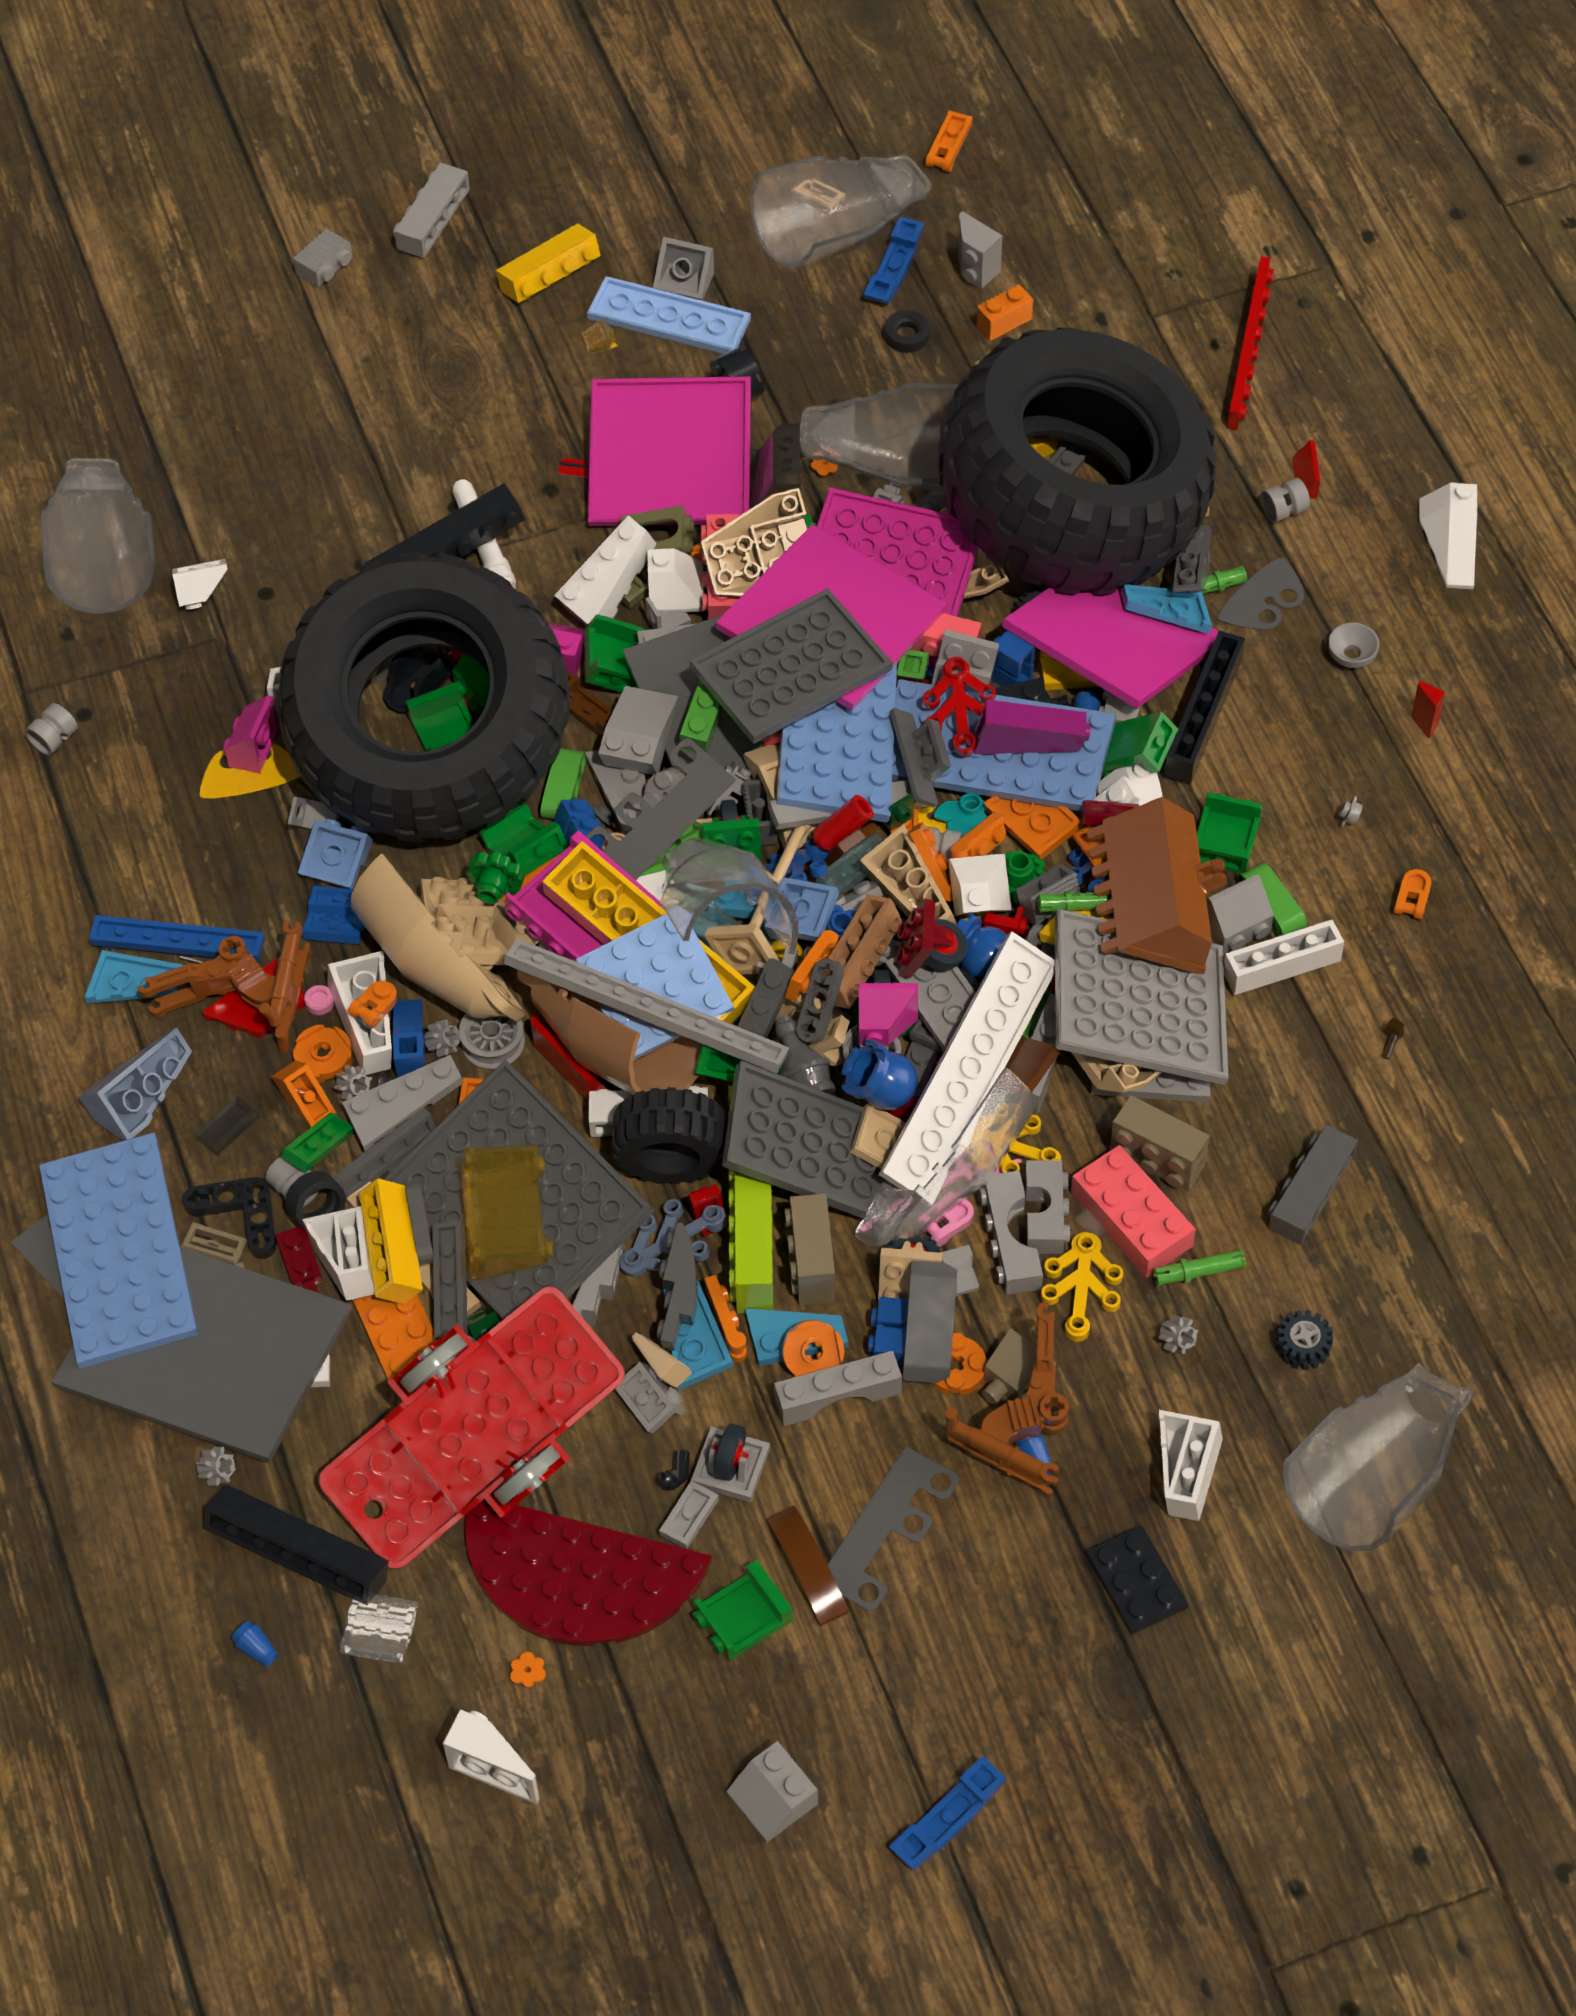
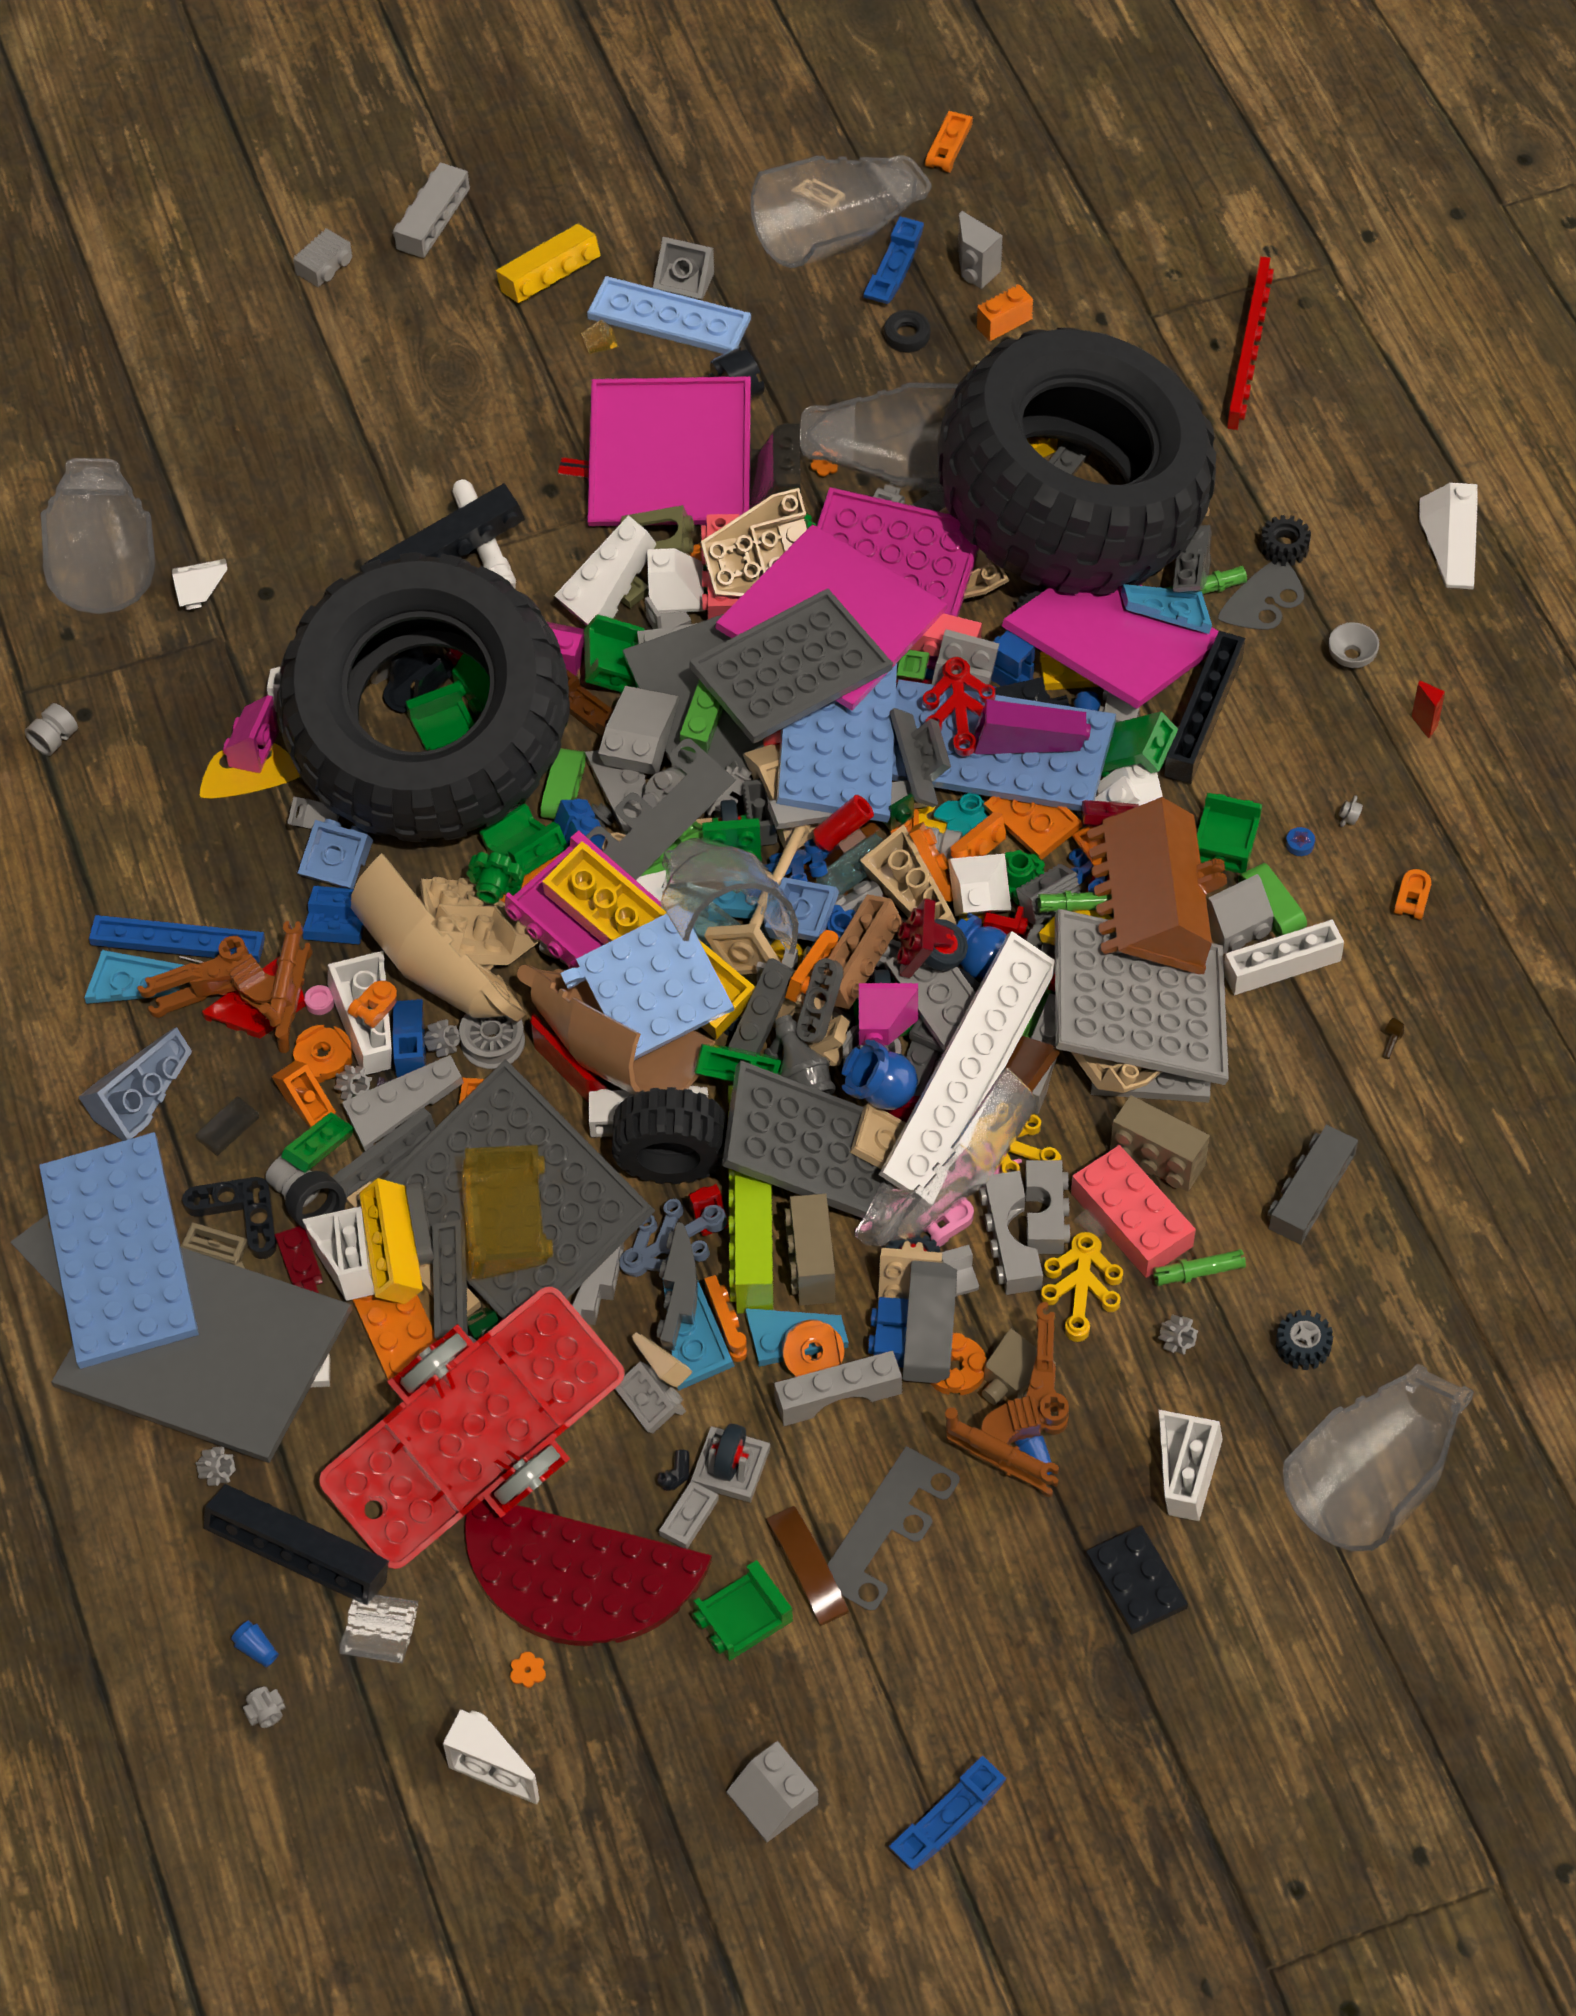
(264, 1707): none -> light grey gear
(646, 1005): light grey plate -> none
(1285, 500): light grey wheel -> none
(1289, 529): none -> black tyre
(1300, 841): none -> blue tile
(1307, 469): red slope -> none

